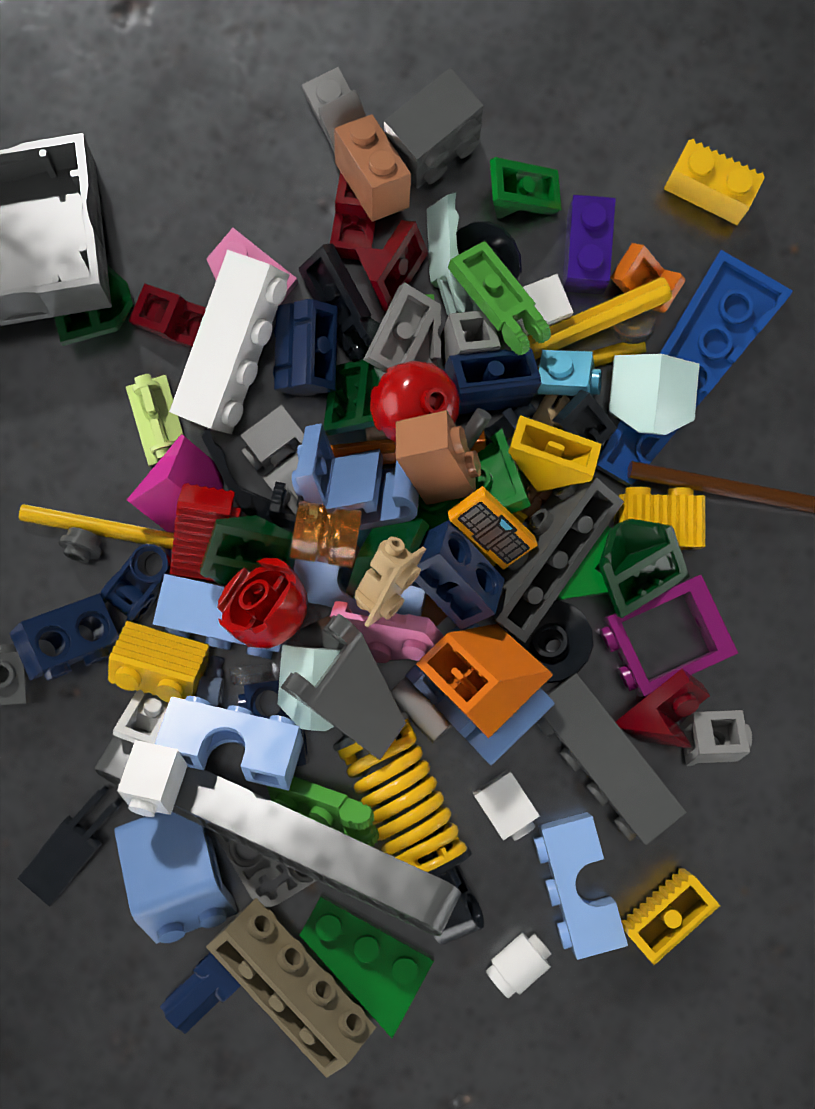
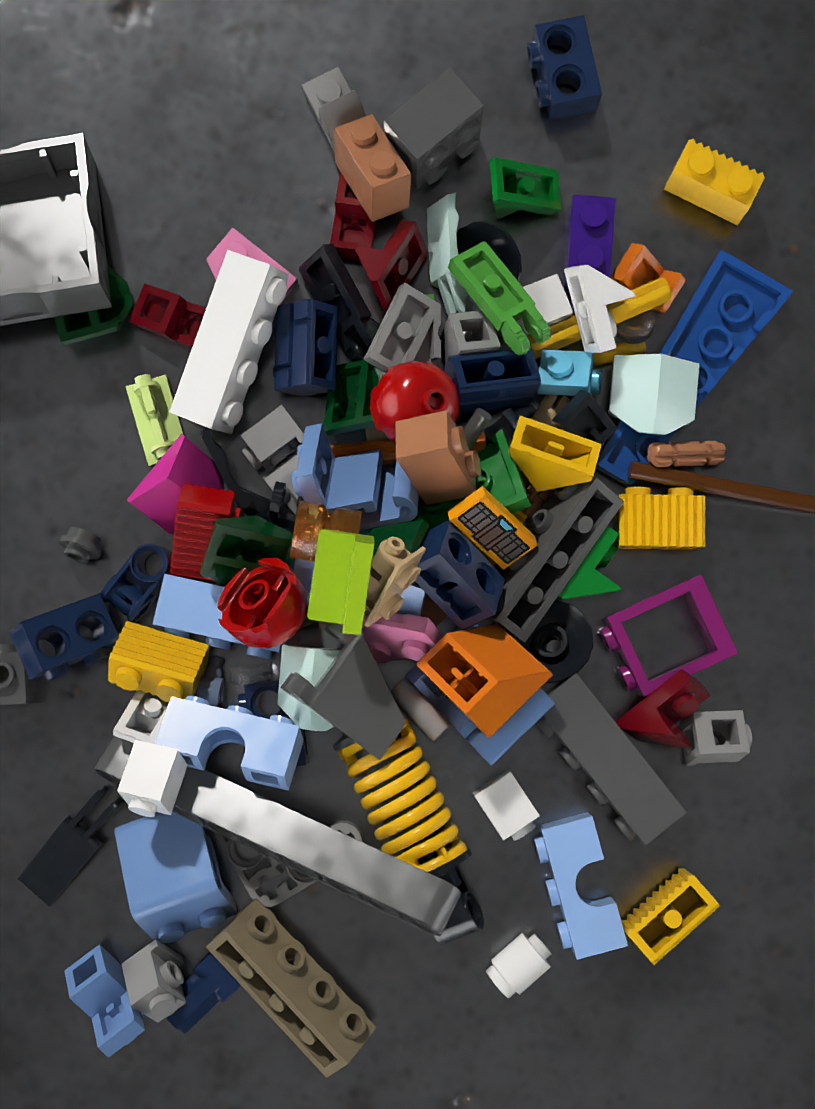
(97, 526): yellow bar -> none
(100, 990): none -> medium blue brick
(154, 981): none -> light grey brick
(328, 808): bright green hinge -> none
(341, 579): none -> lime panel
(367, 960): green wing -> none
(572, 68): none -> dark blue brick
(590, 295): none -> white slope
(640, 563): dark green slope -> none
(686, 453): none -> nougat axle

